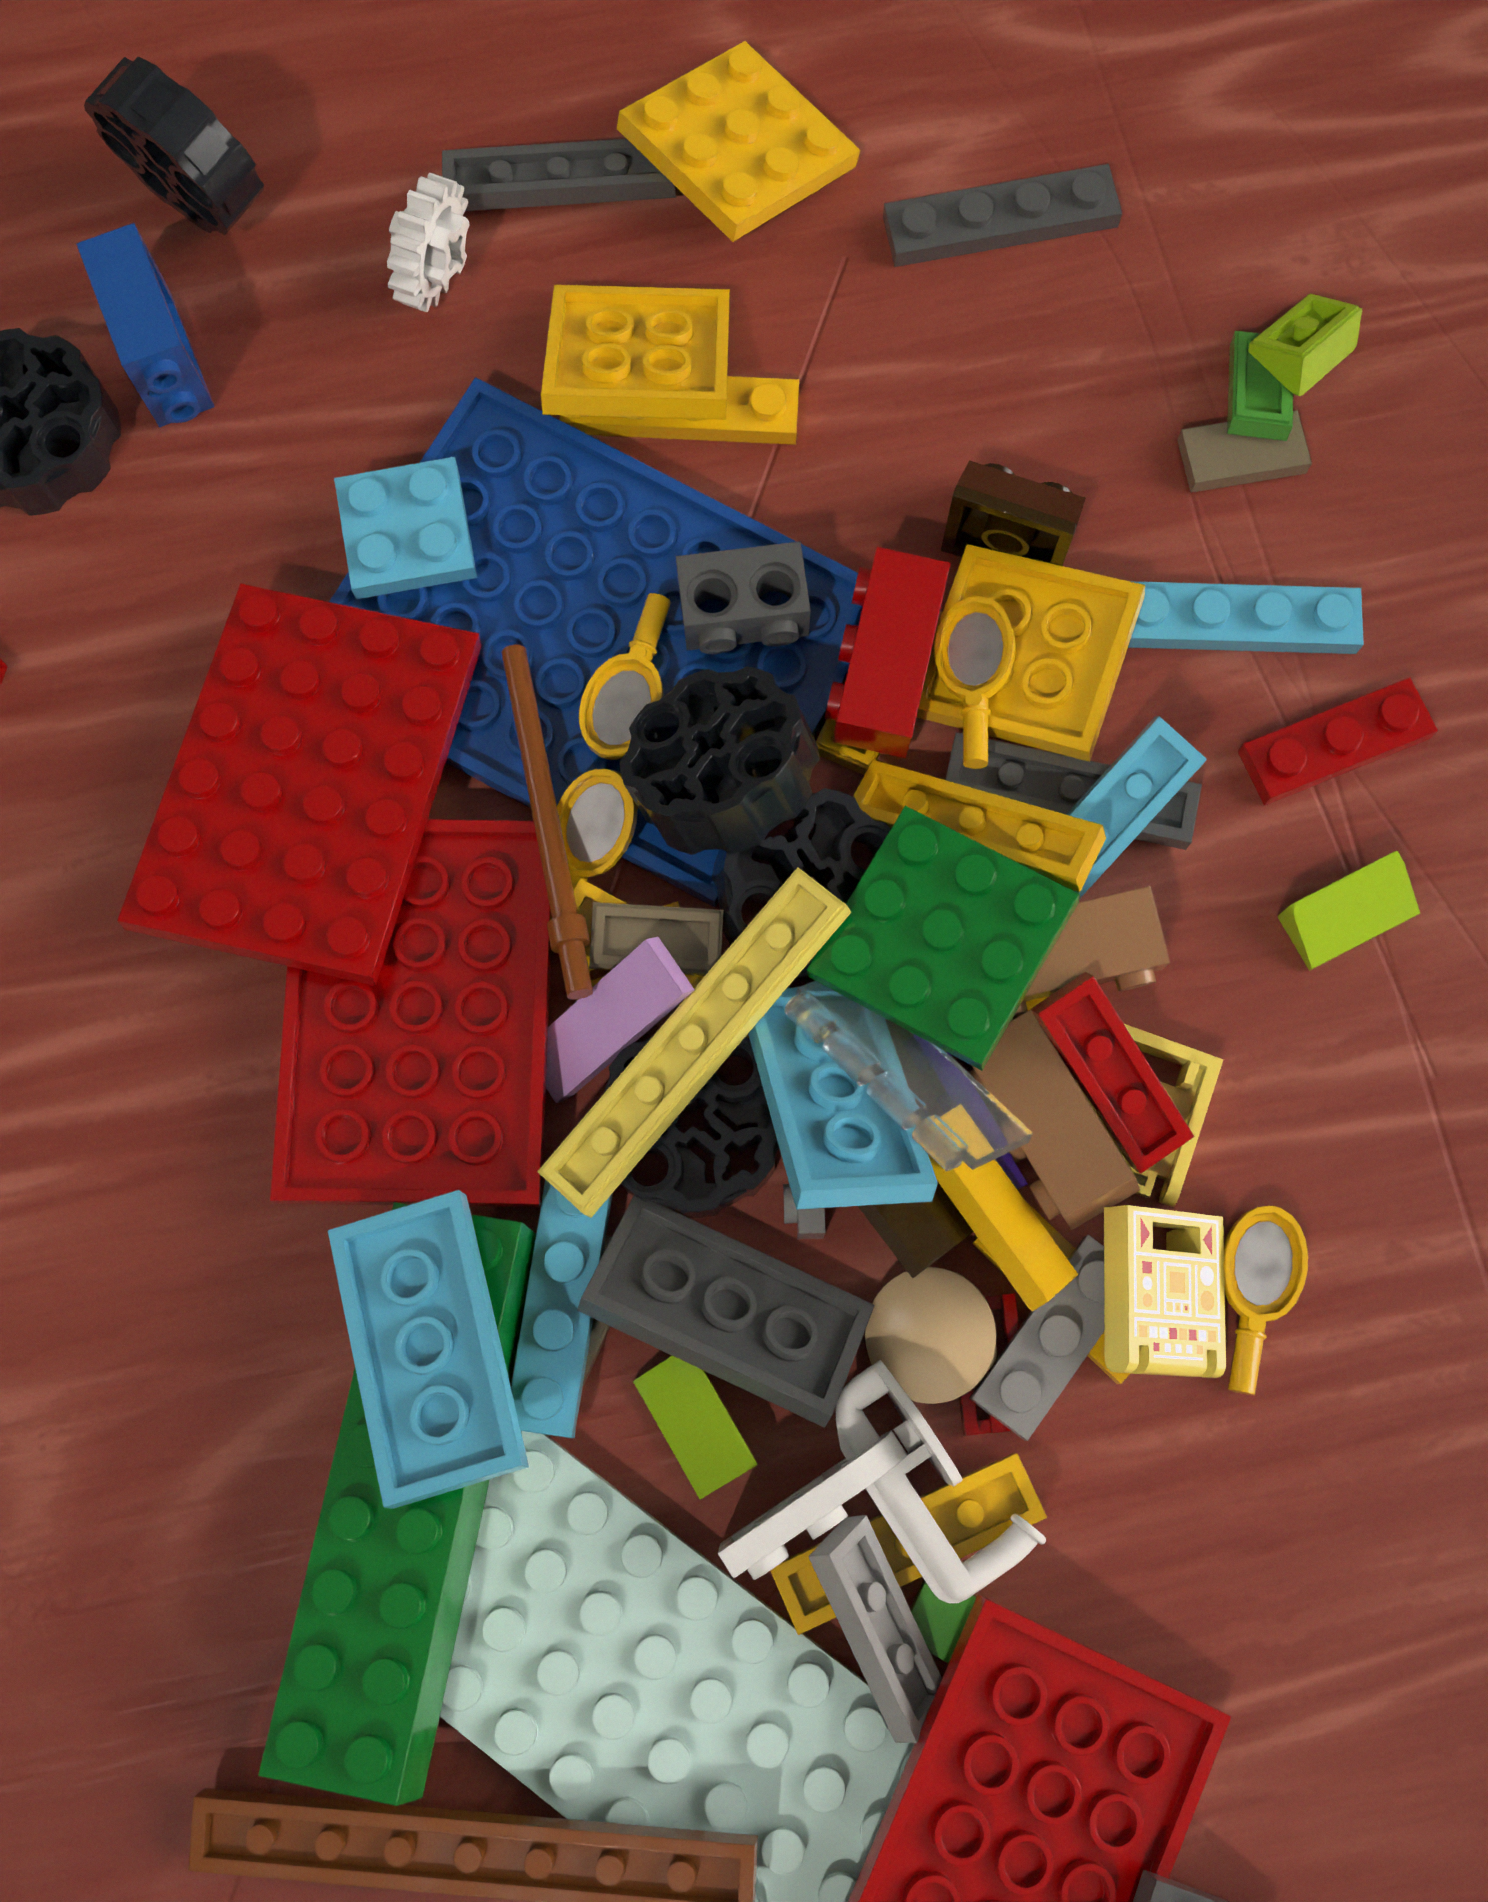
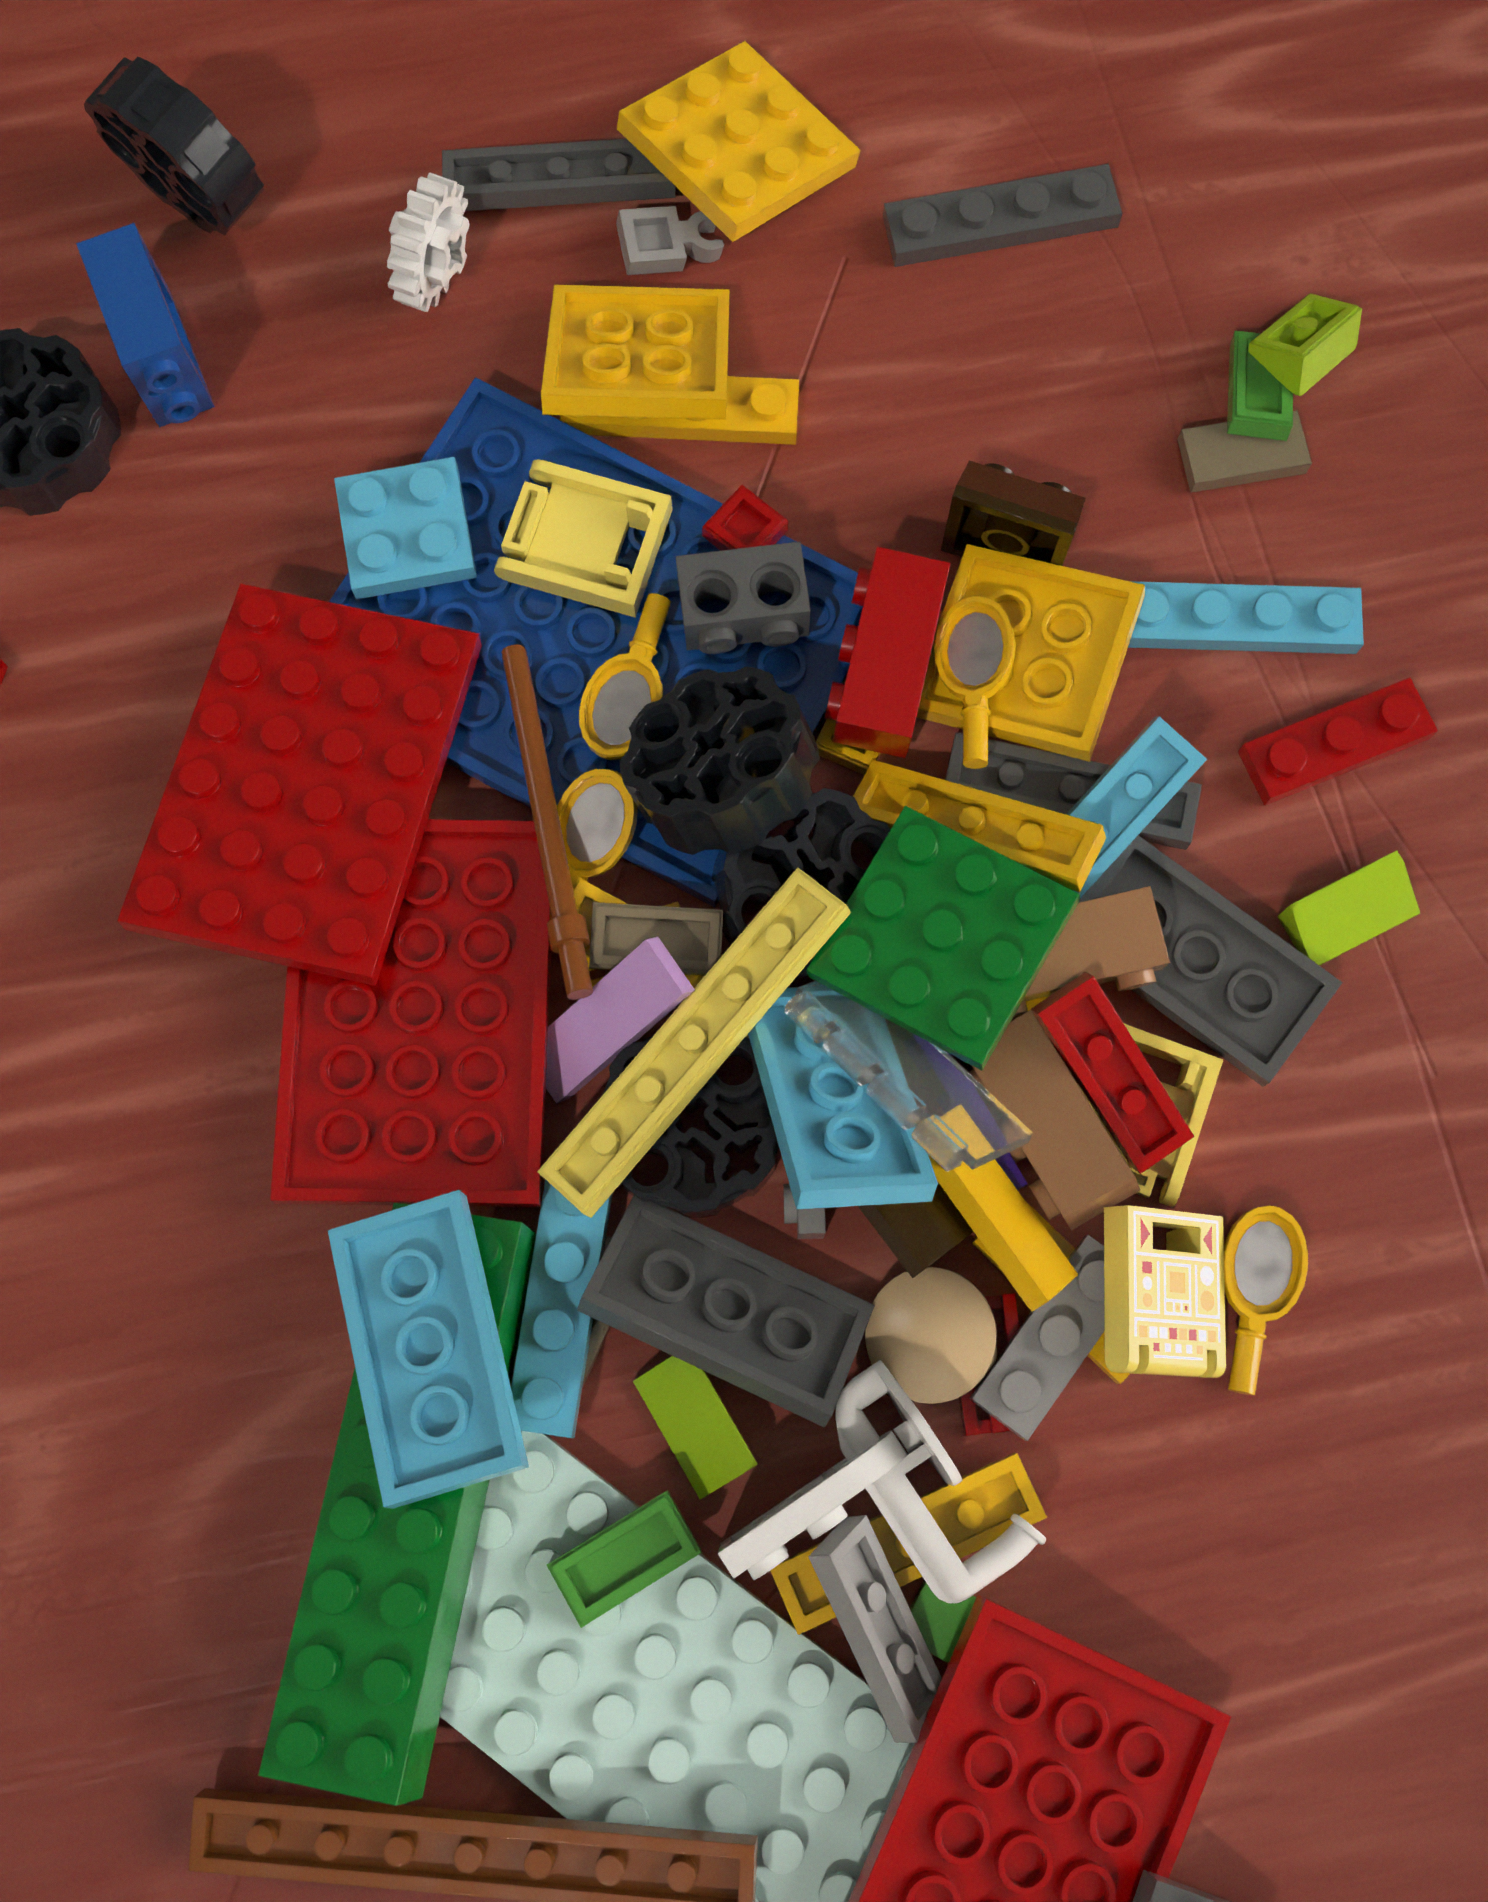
(574, 533): none -> light yellow container
(624, 1558): none -> bright green tile
(659, 243): none -> light grey plate
(744, 523): none -> red tile
(1226, 971): none -> dark grey plate

